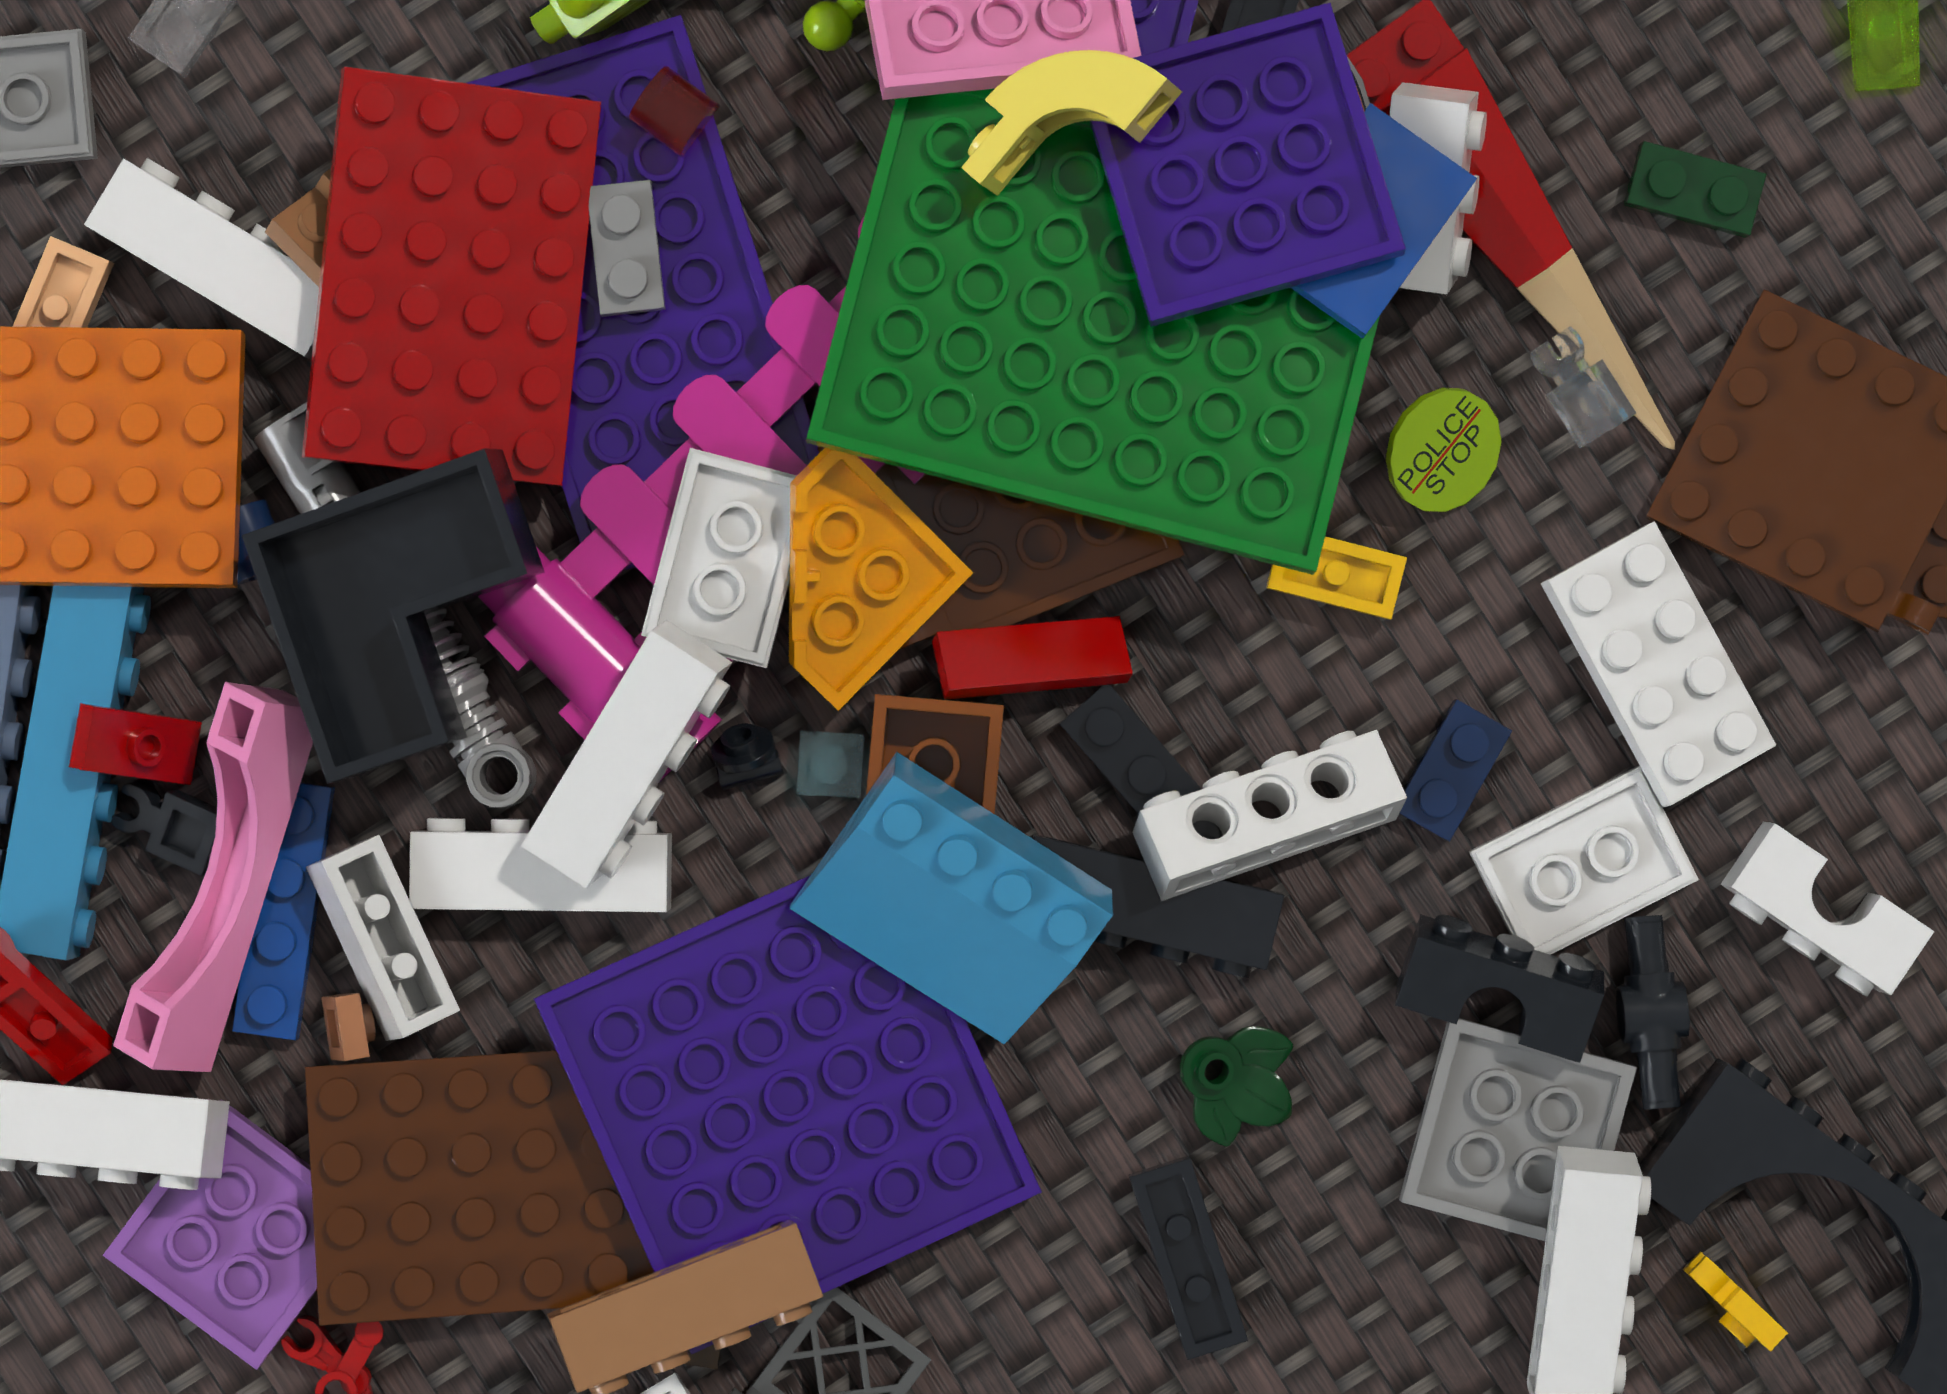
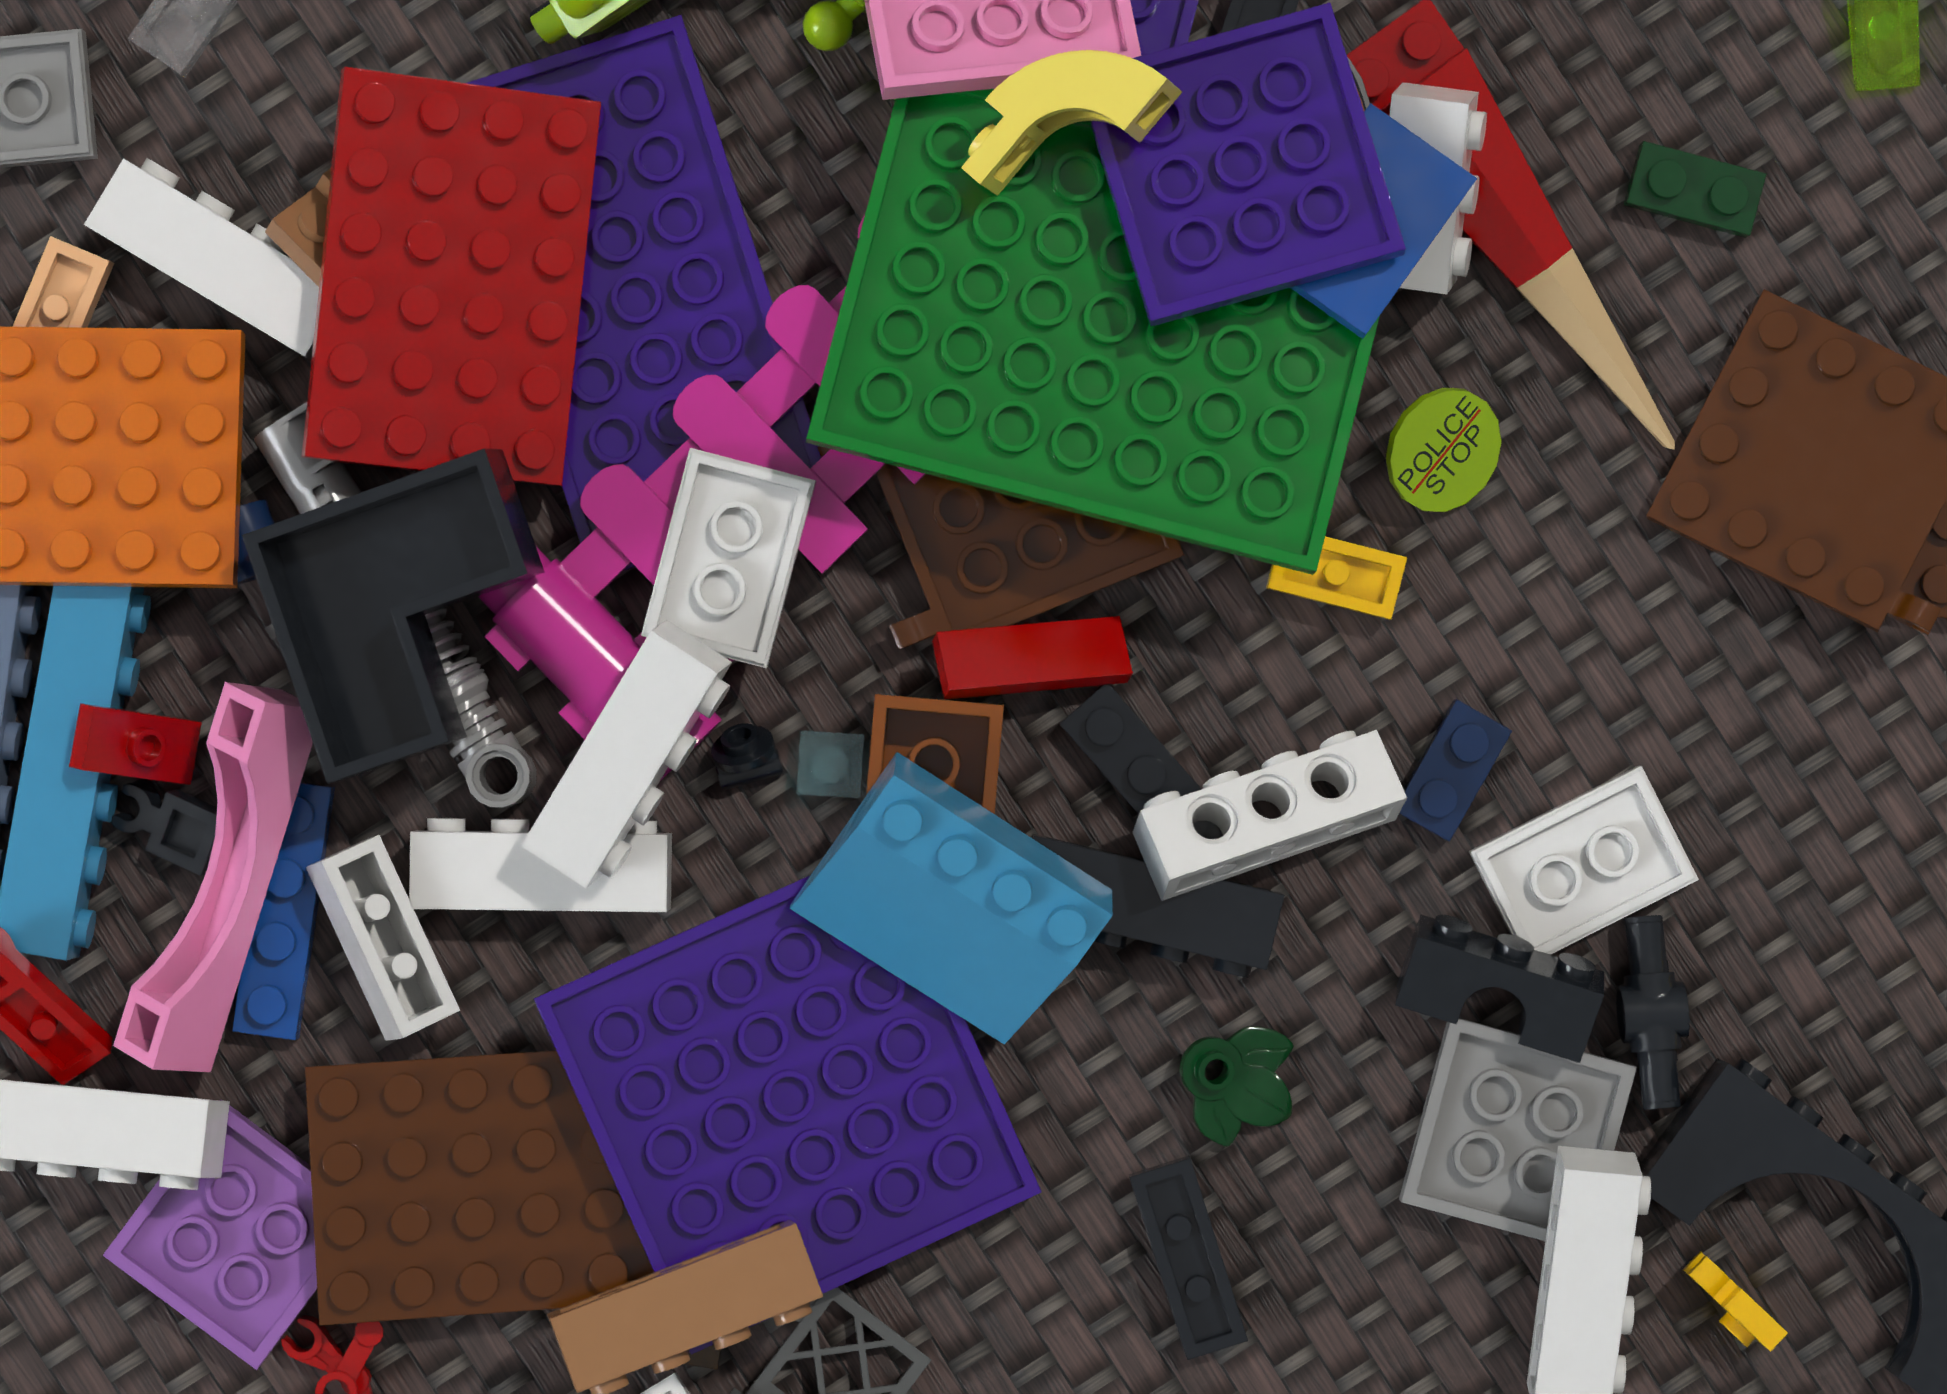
(348, 1026): nougat plate -> none
(626, 248): light grey plate -> none
(673, 110): clear red brick -> none
(858, 574): light orange plate -> none
(1586, 396): clear plate -> none
(1658, 664): white plate -> none
(1777, 881): white arch -> none

